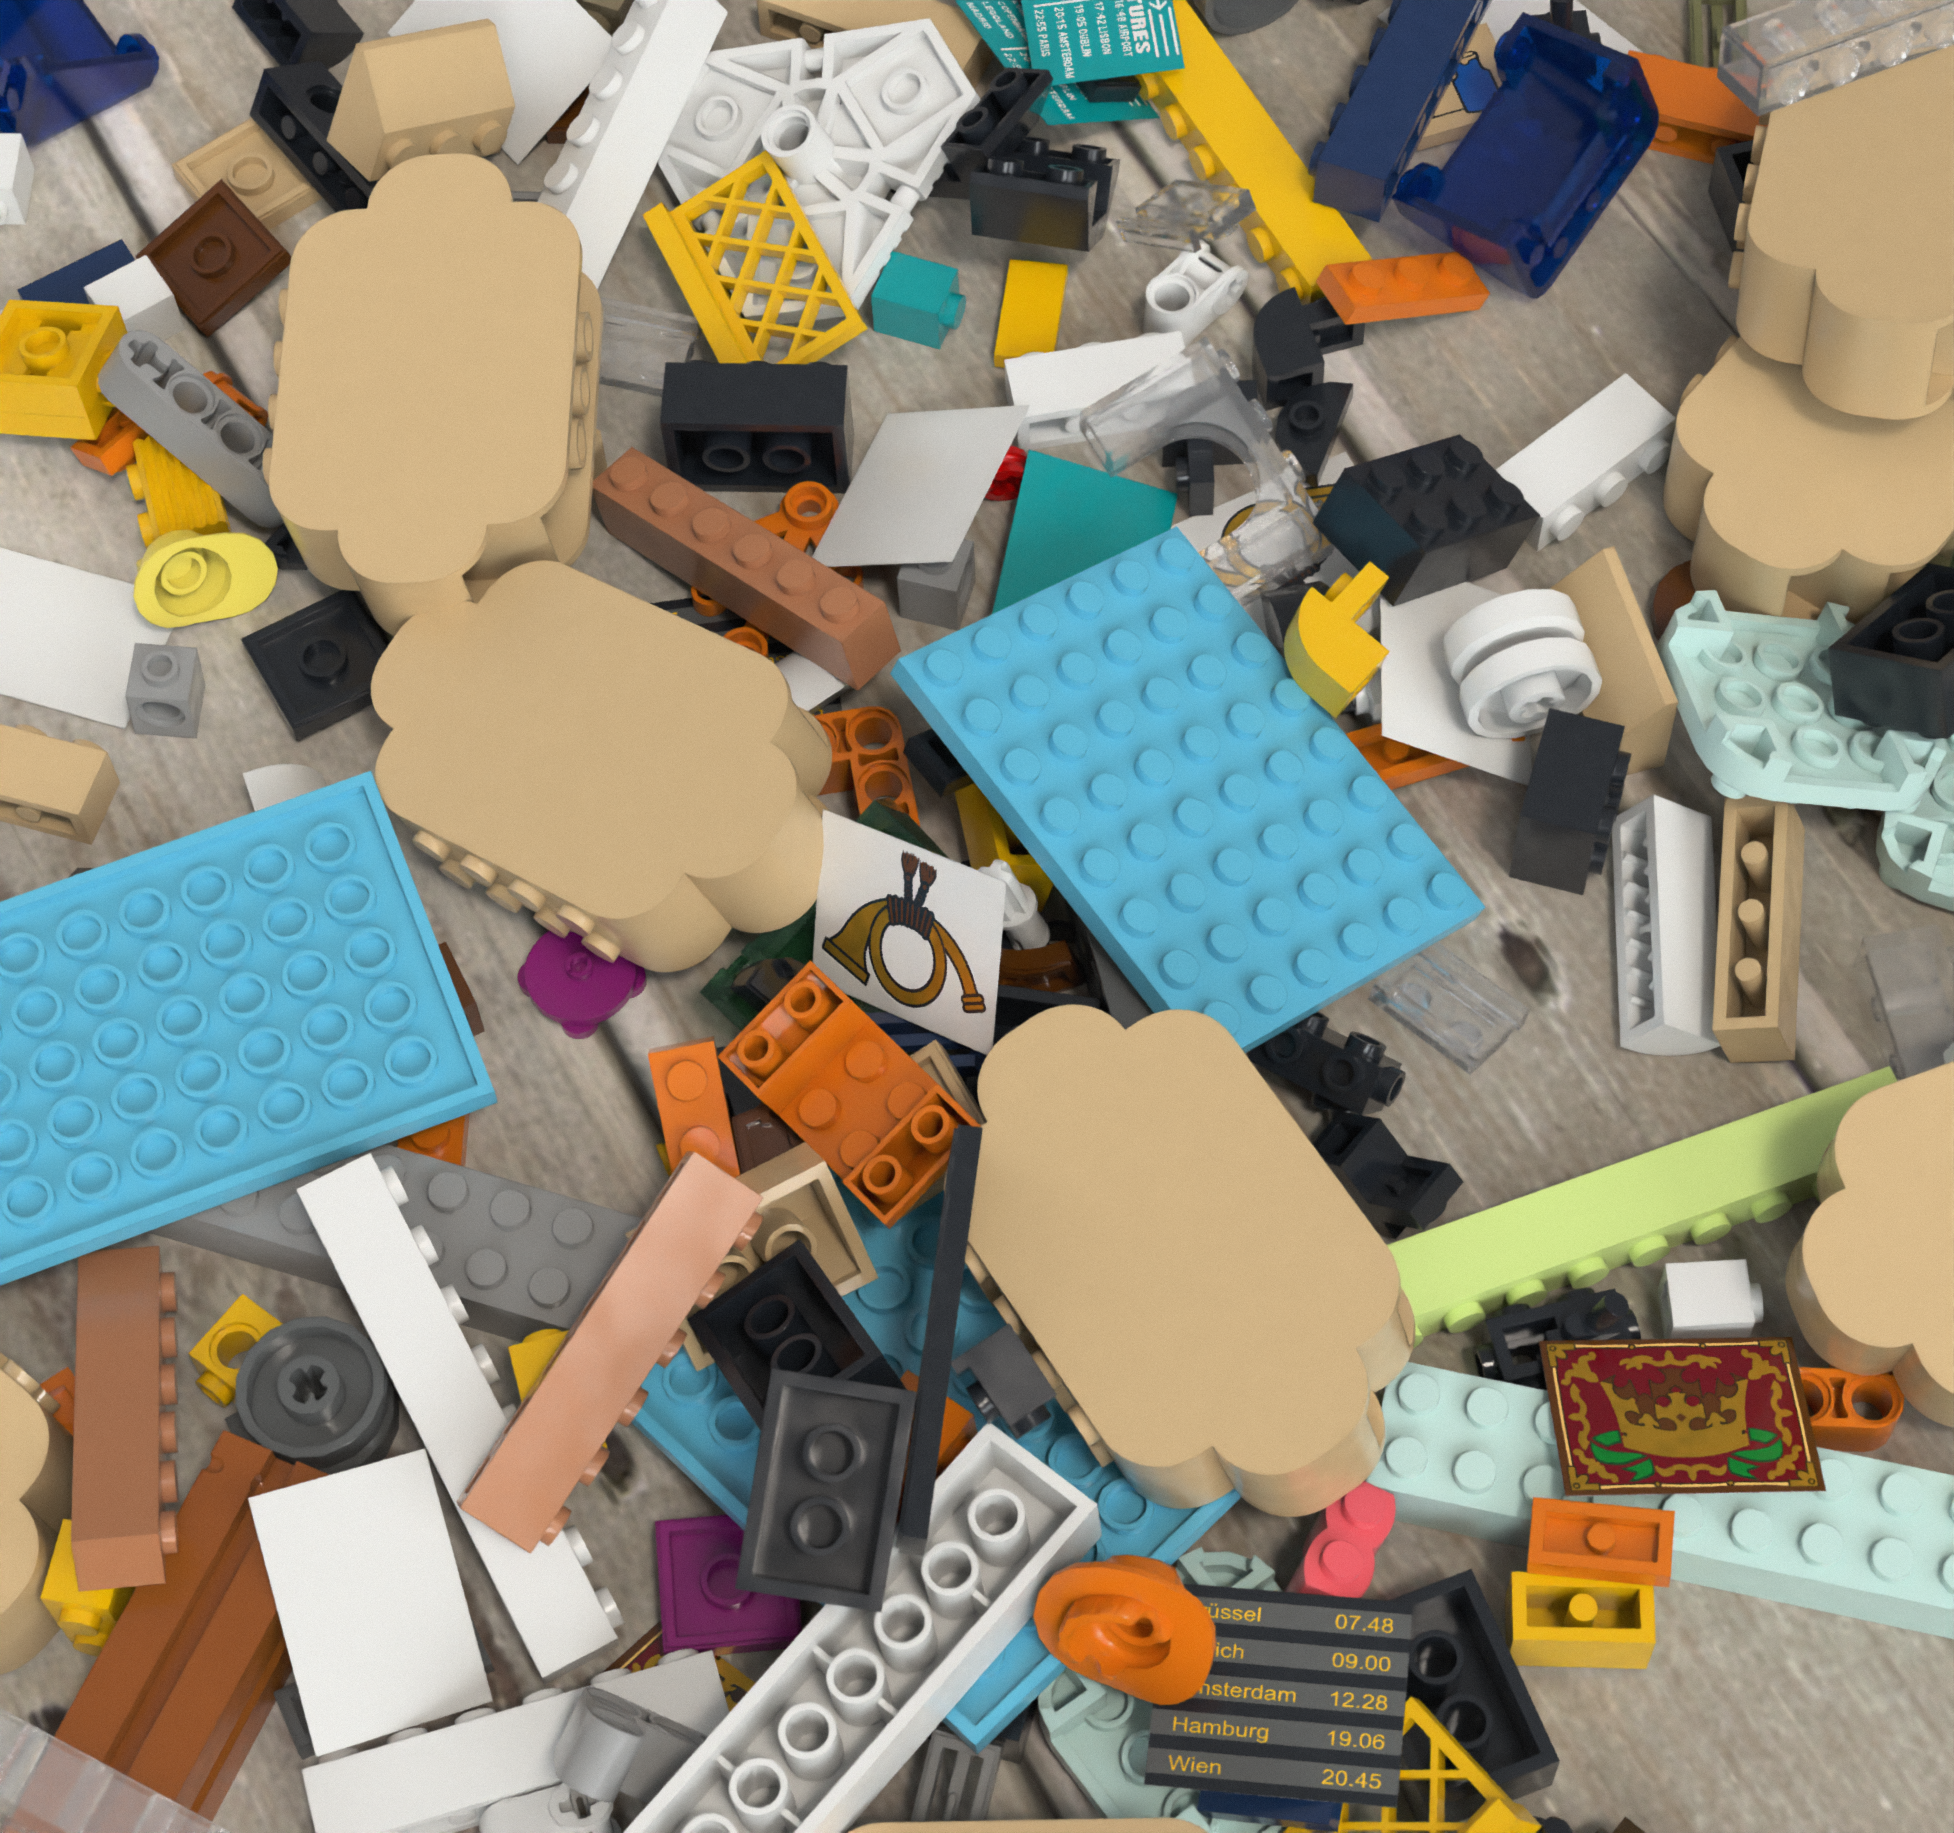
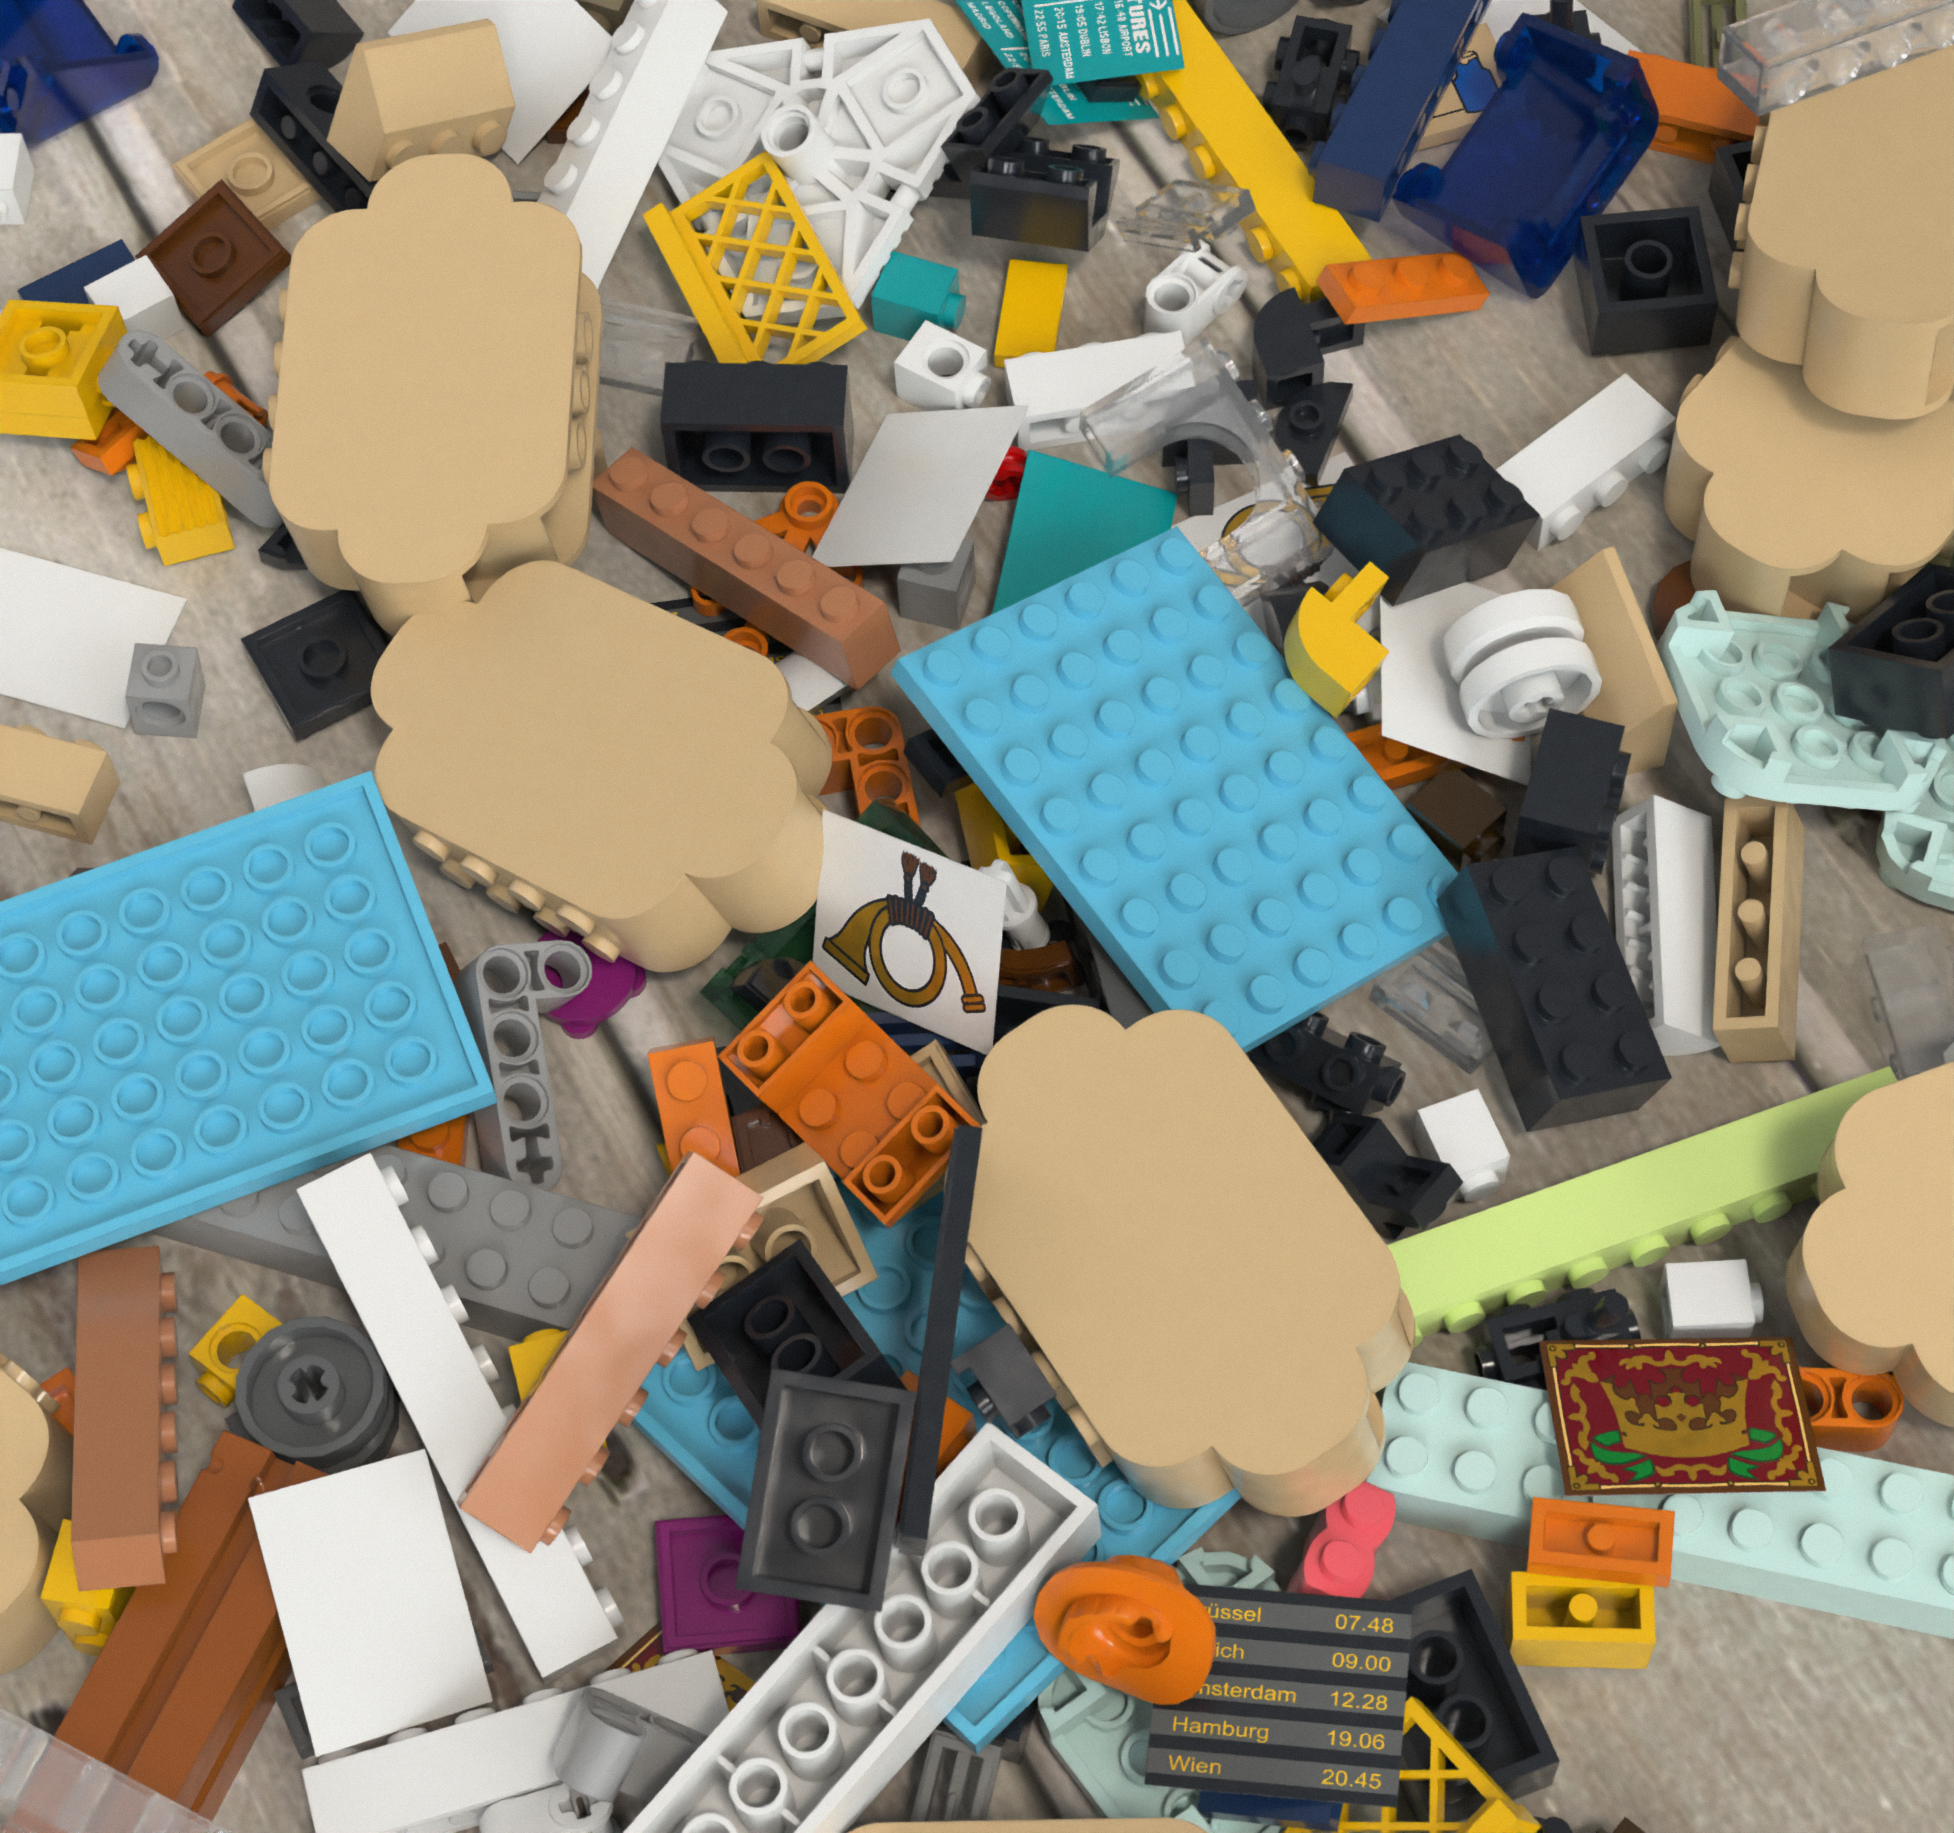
(202, 577): light yellow piece -> none
(525, 1074): none -> light grey beam
(939, 353): none -> white brick
(1310, 78): none -> black brick
(1459, 818): none -> dark brown brick
(1467, 1138): none -> white brick
(1552, 988): none -> black brick
(1645, 280): none -> black brick

